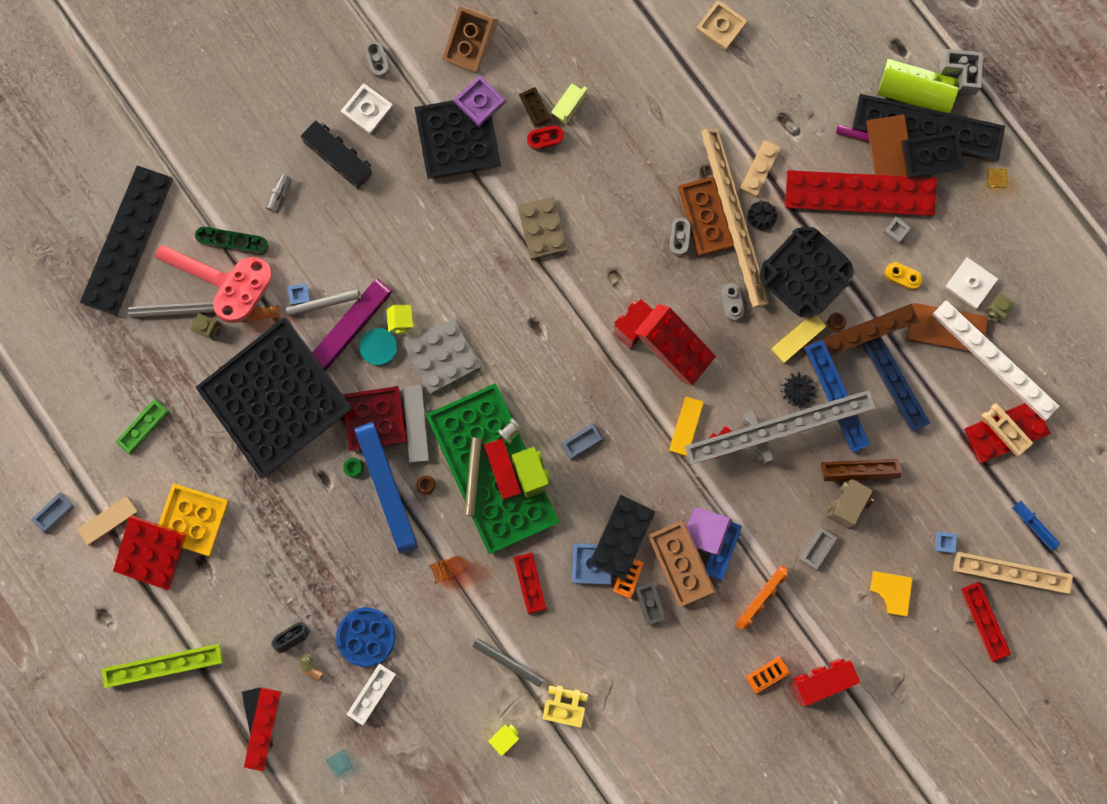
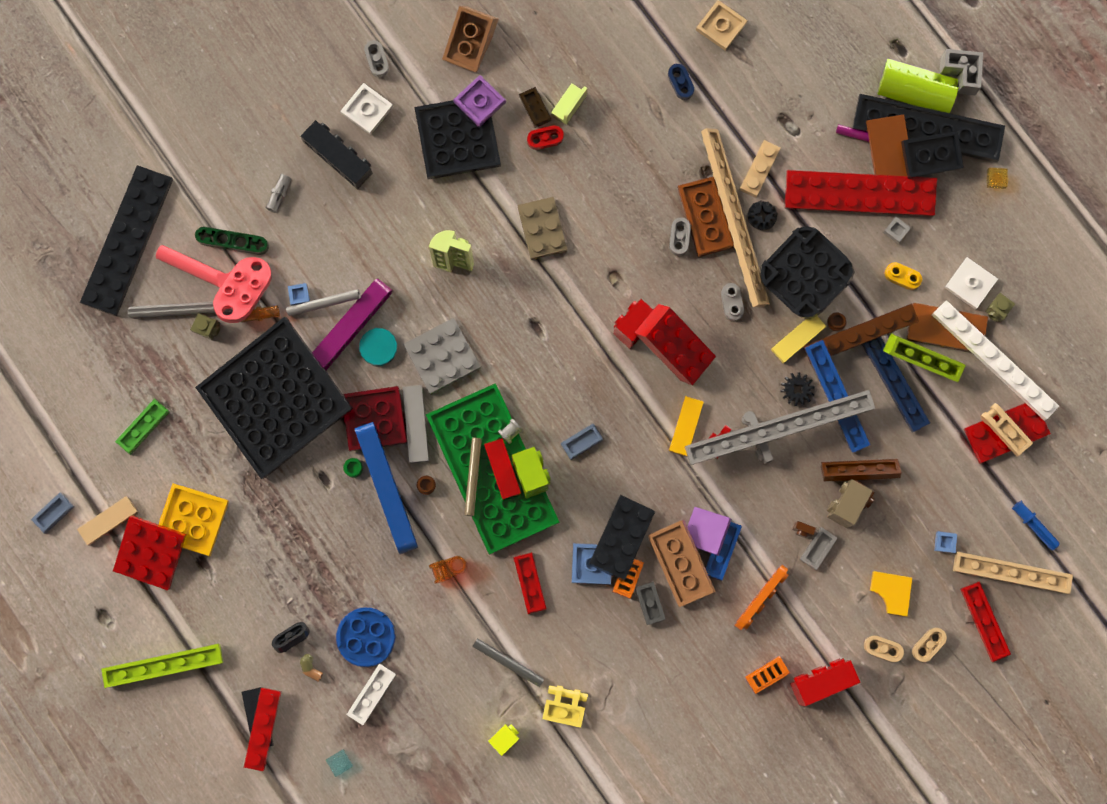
(399, 319): neon yellow brick -> none
(449, 252): none -> yellowish green brick
(681, 82): none -> dark blue plate
(803, 530): none -> reddish brown plate
(883, 648): none -> tan plate
(924, 357): none -> lime brick
(930, 646): none -> tan plate

